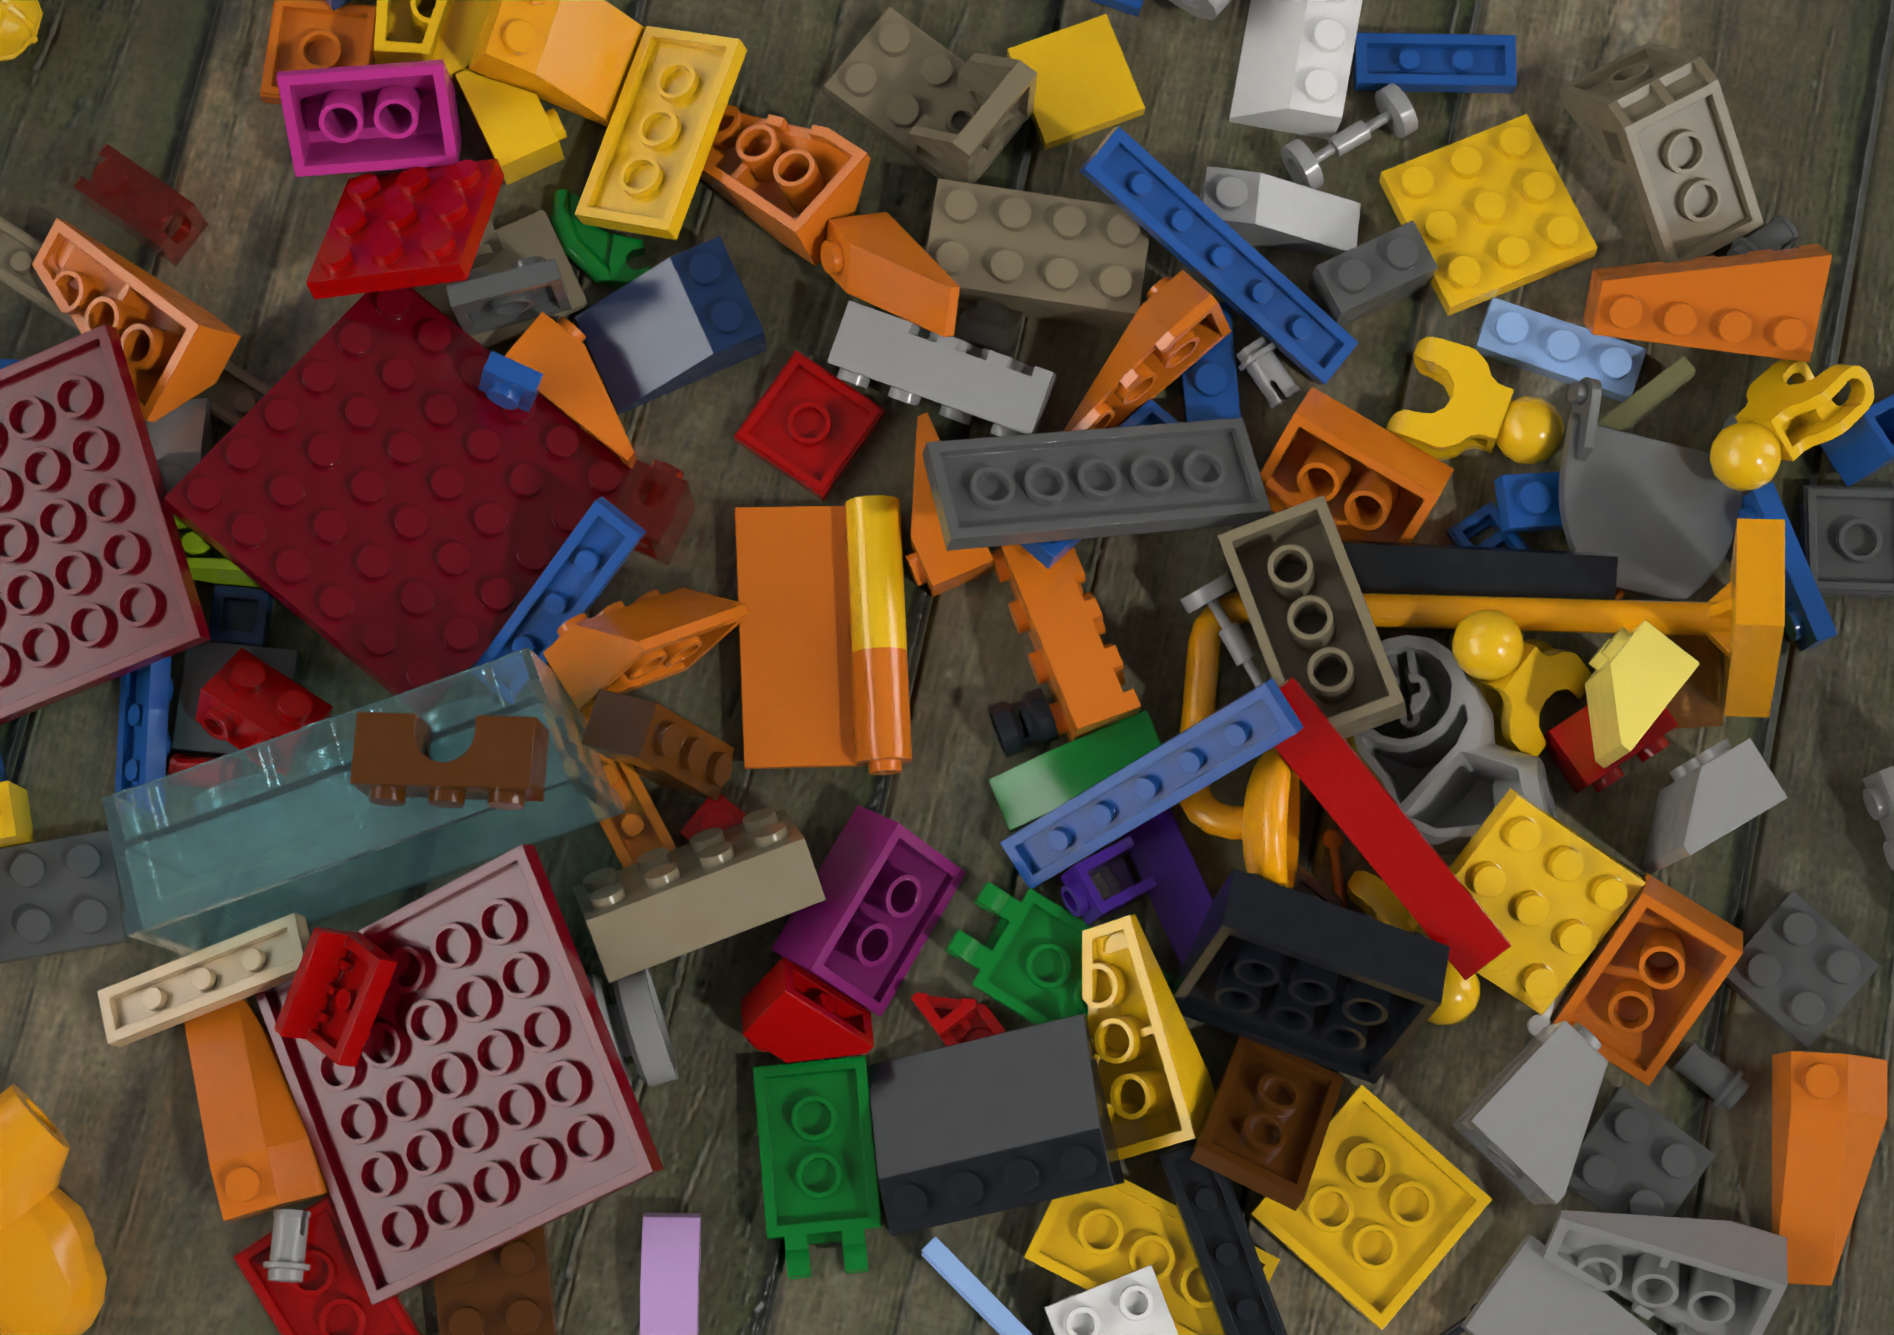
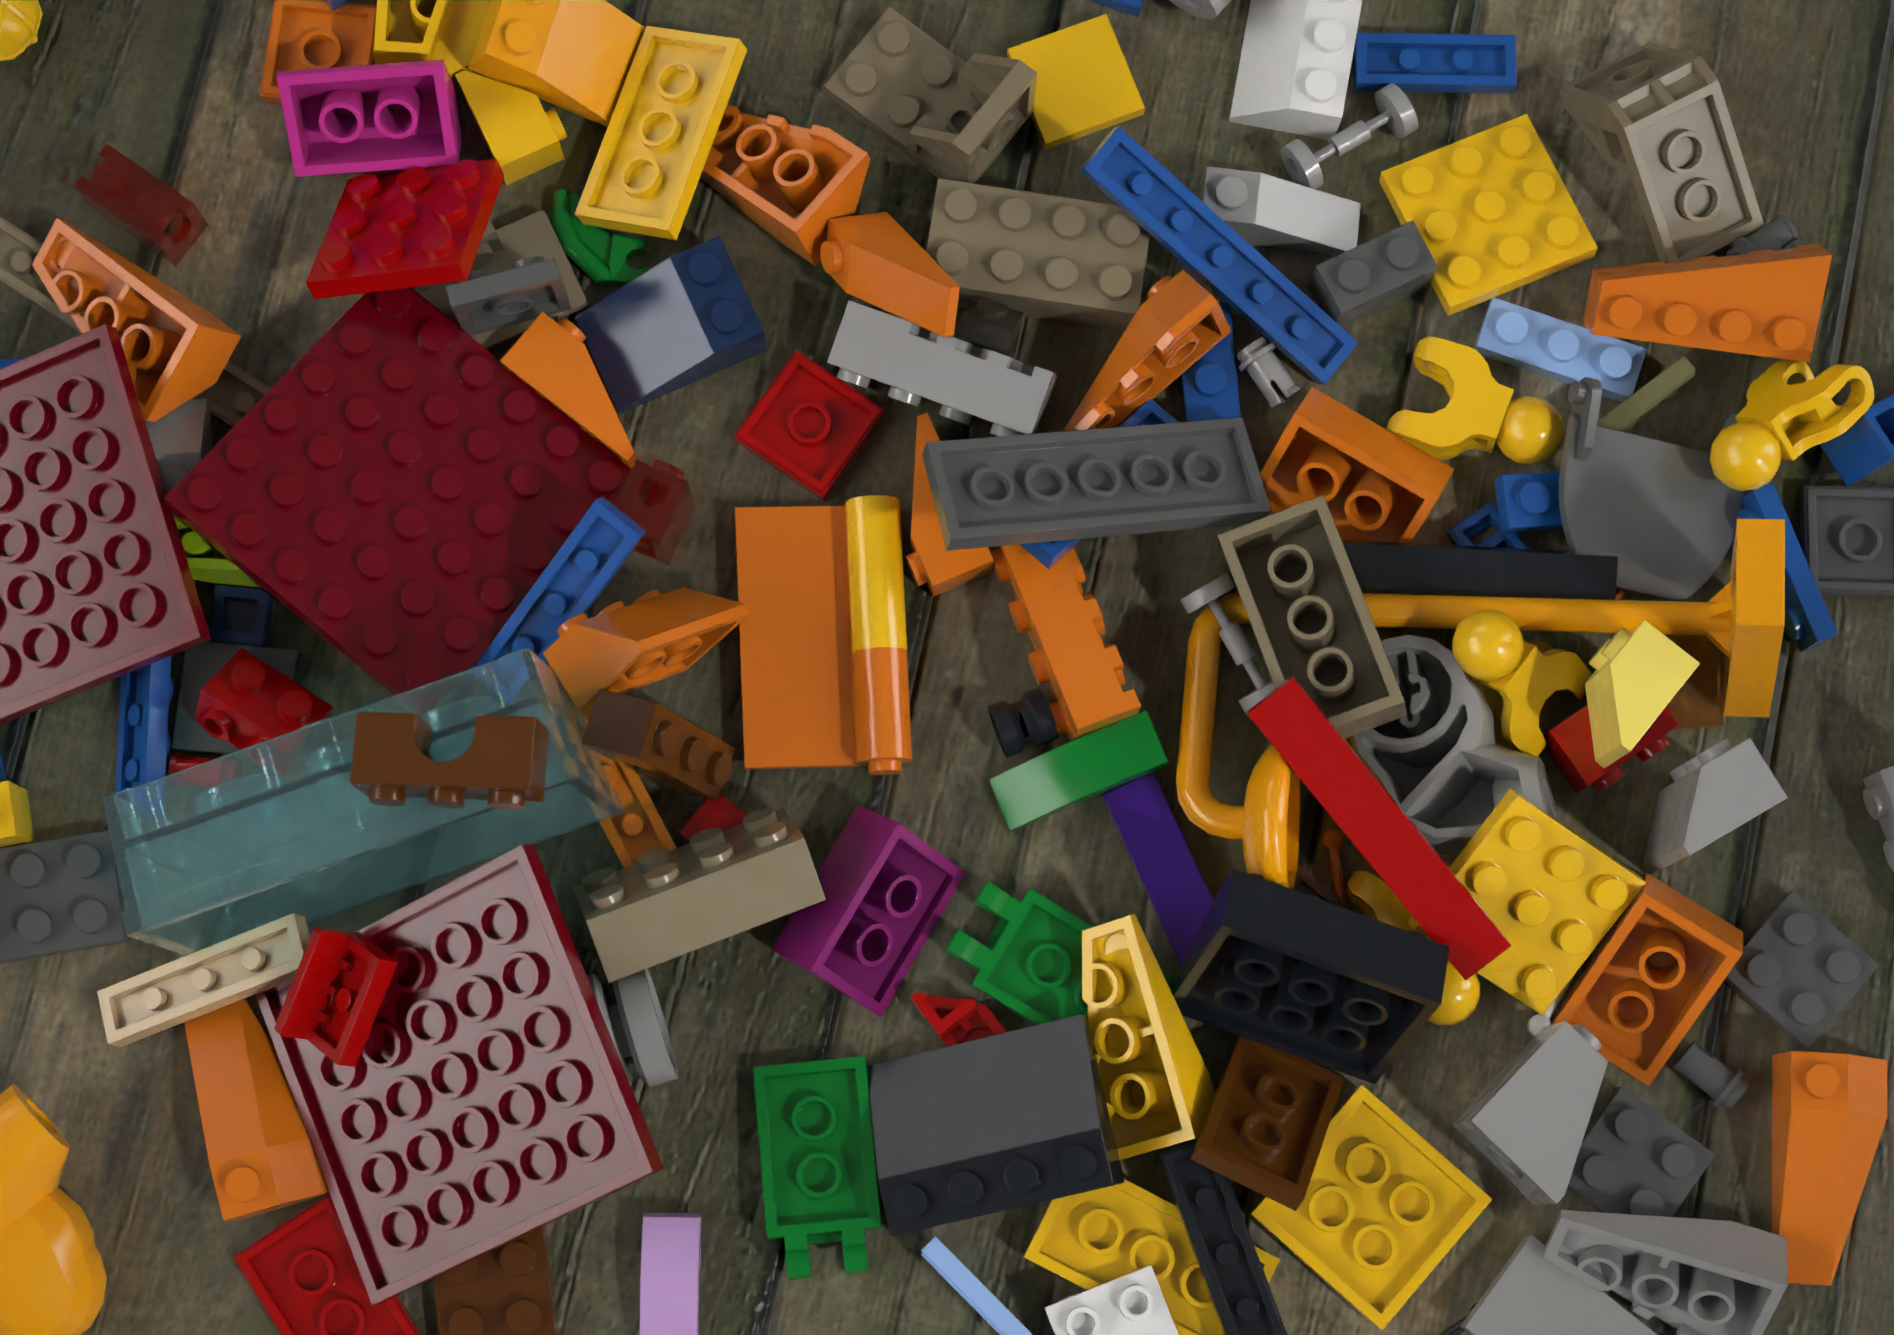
(288, 1246): light grey pin -> none
(509, 383): blue plate -> none
(803, 1017): red slope -> none
(1102, 884): dark purple window -> none
(1152, 783): blue plate -> none

